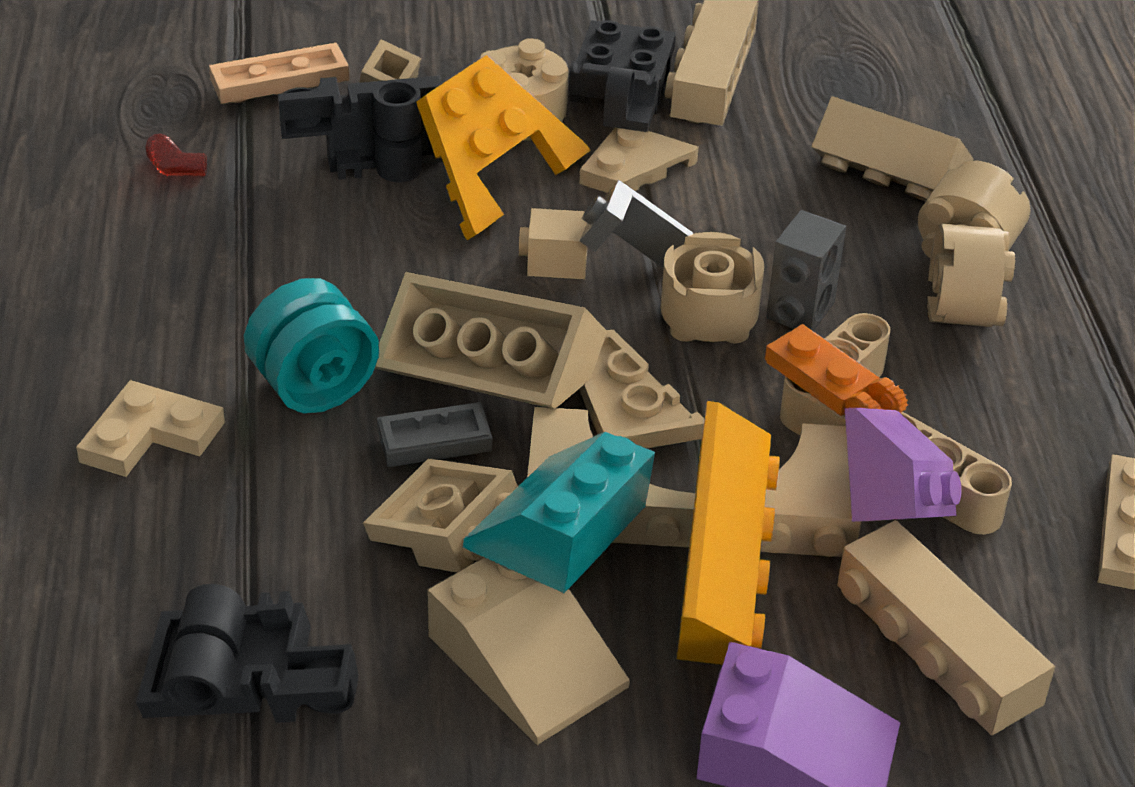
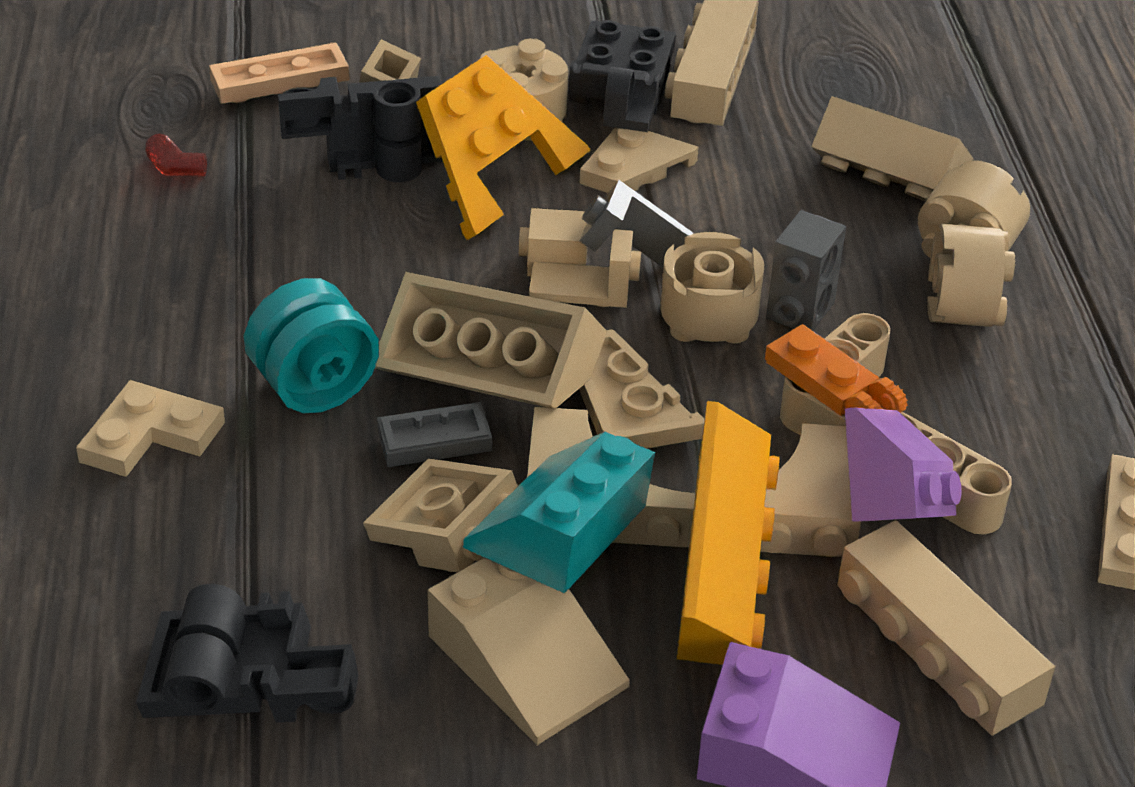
(590, 283): none -> tan bracket

